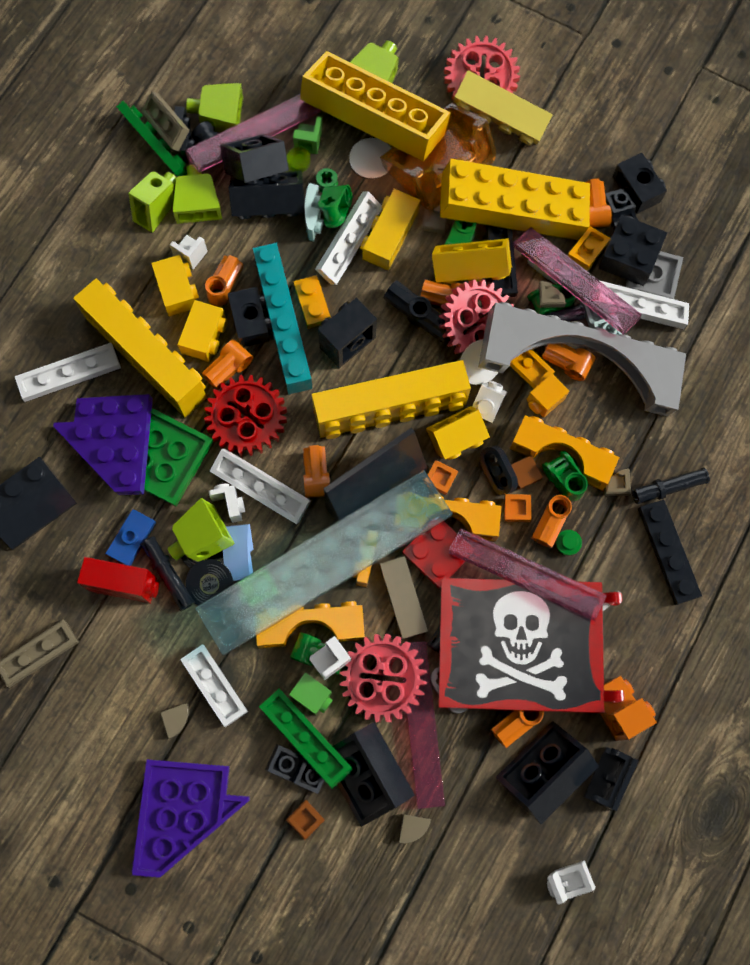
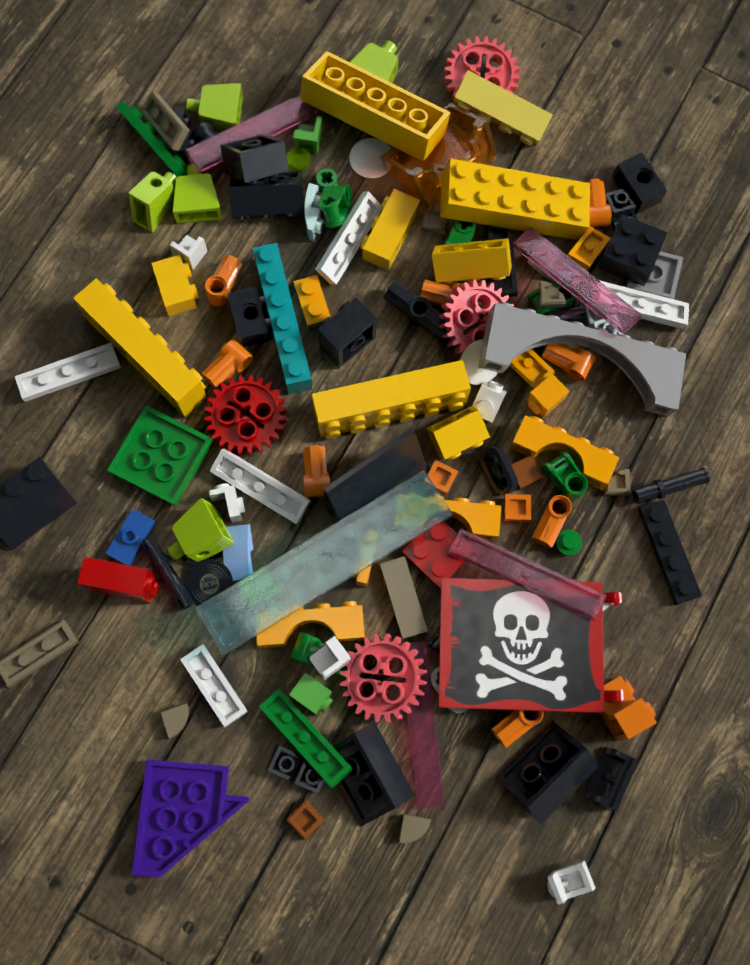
(113, 438): dark purple wing -> none
(202, 331): yellow brick -> none

